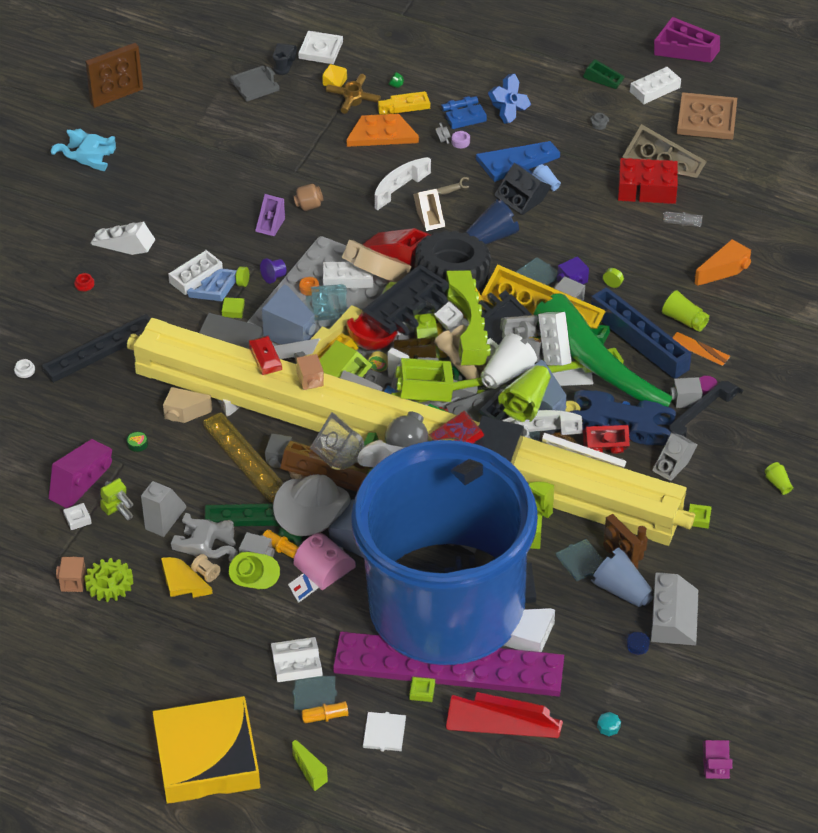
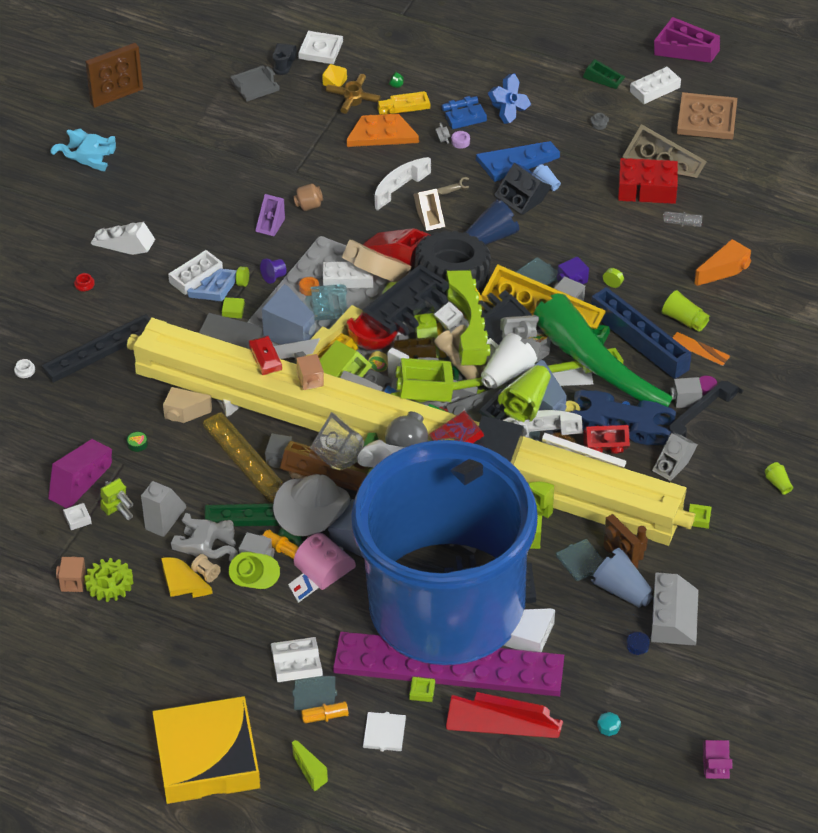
(554, 338): white piece -> none

